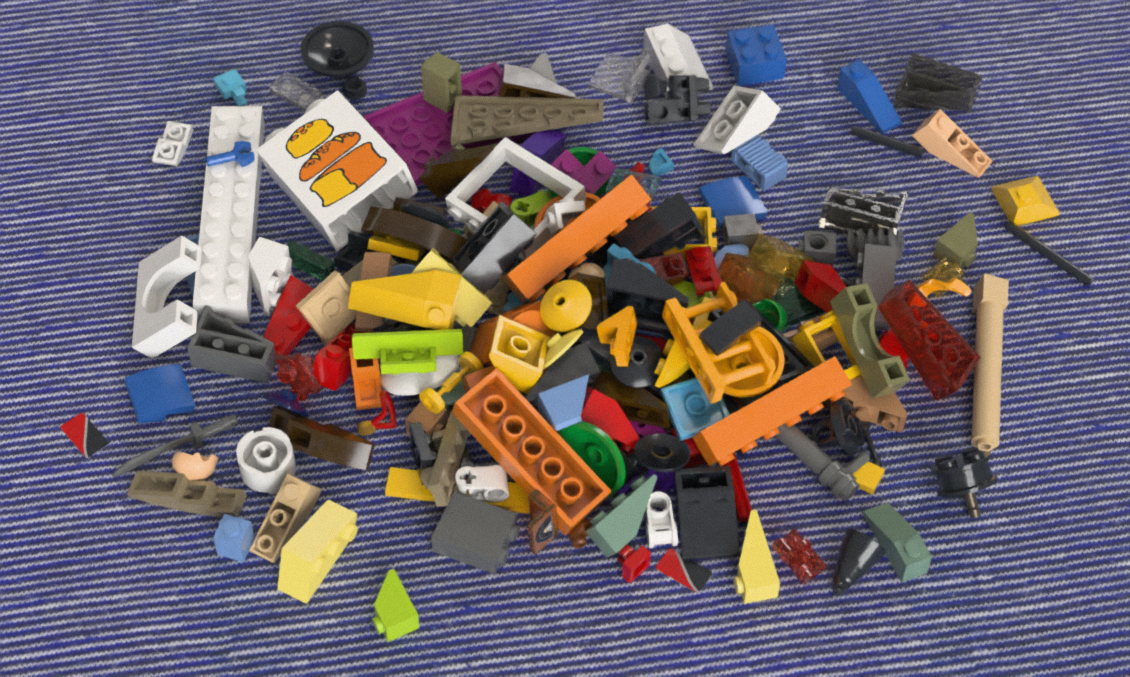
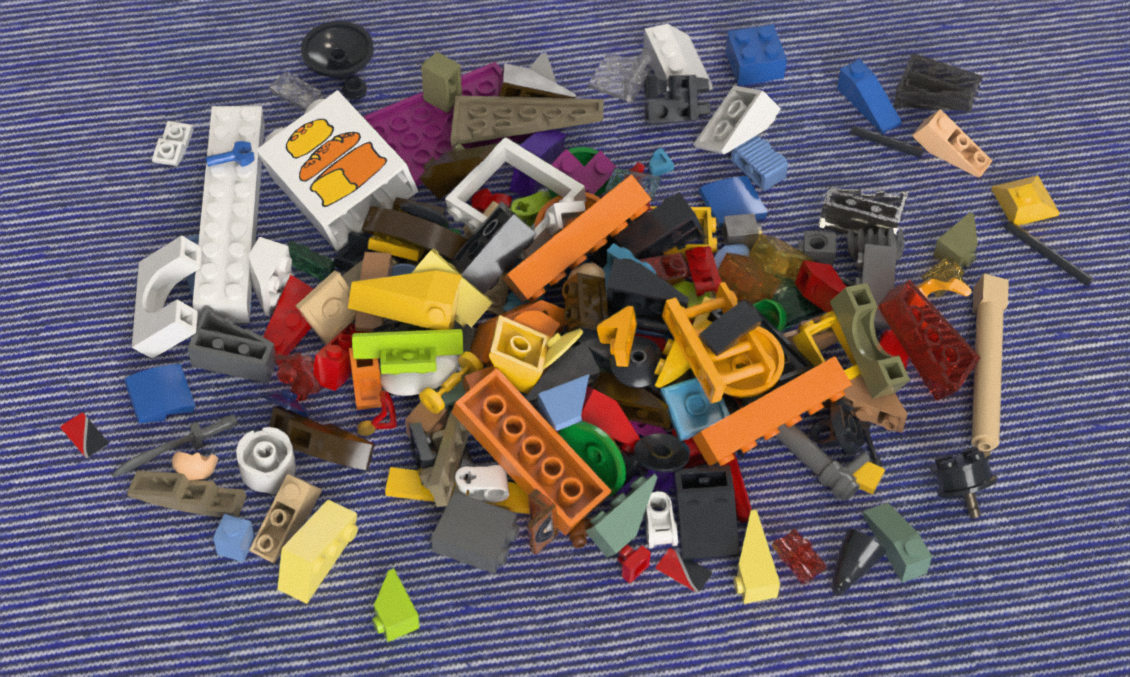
(231, 85): medium azure plate -> none
(572, 312): yellow dish -> none

